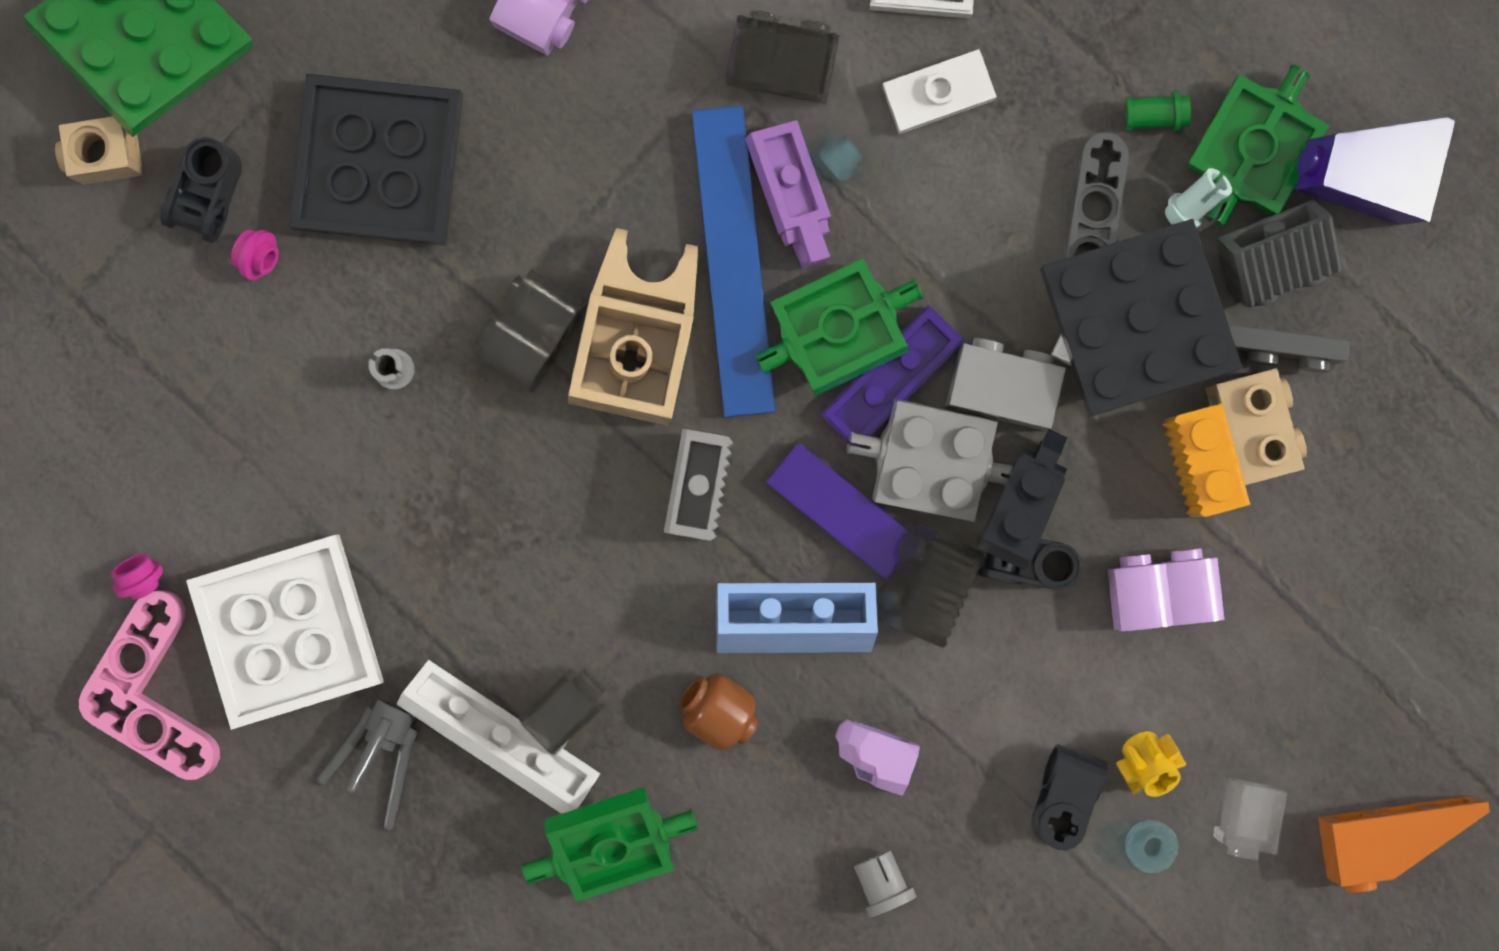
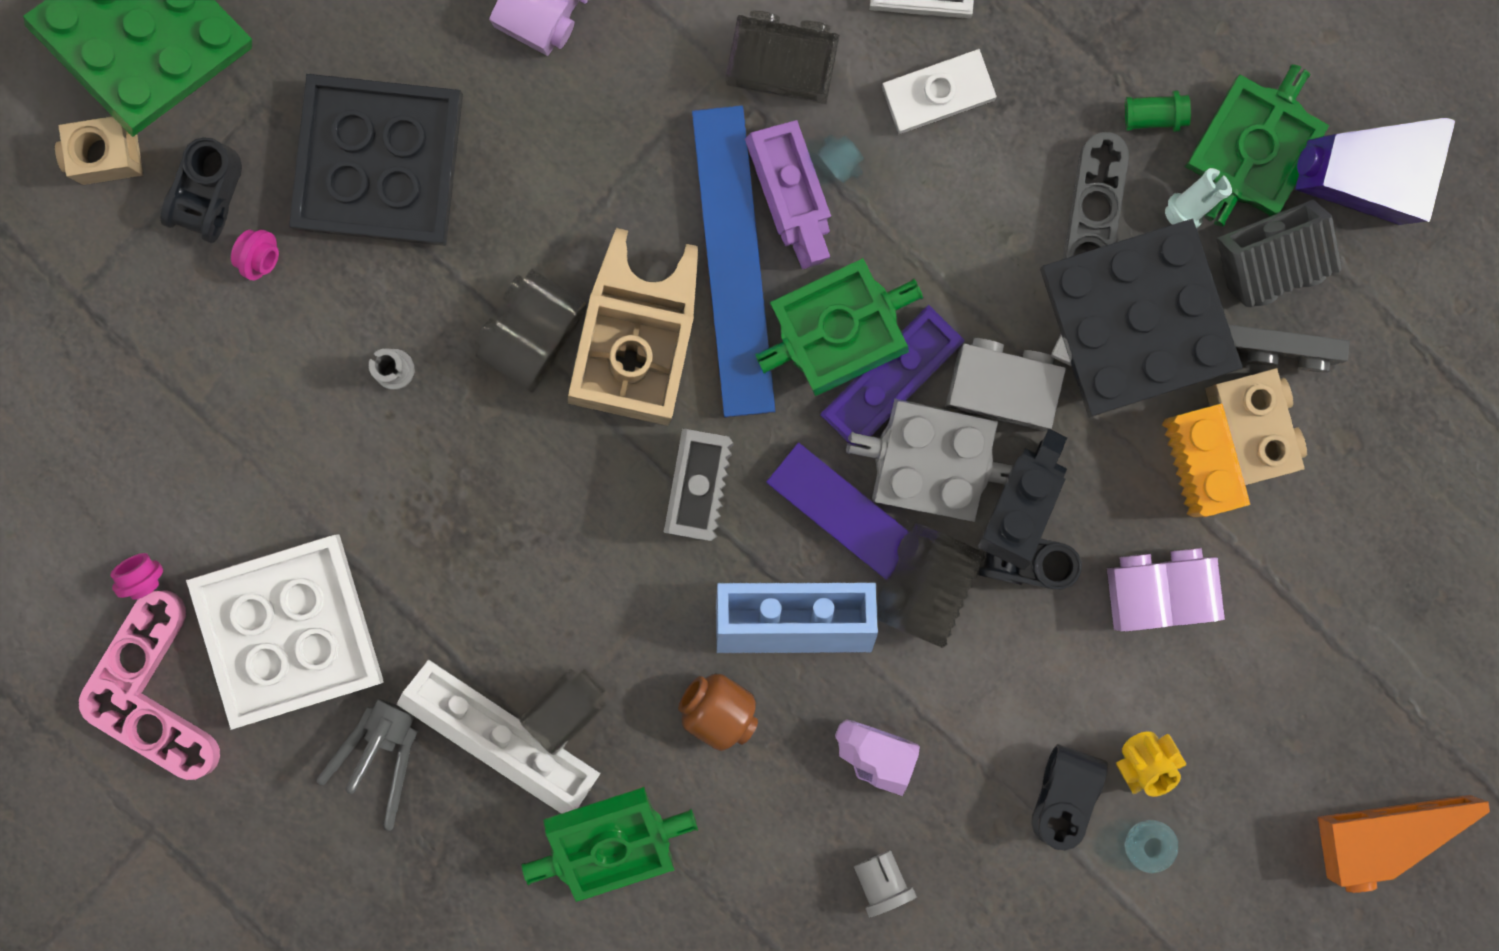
(1249, 817): clear brick -> none

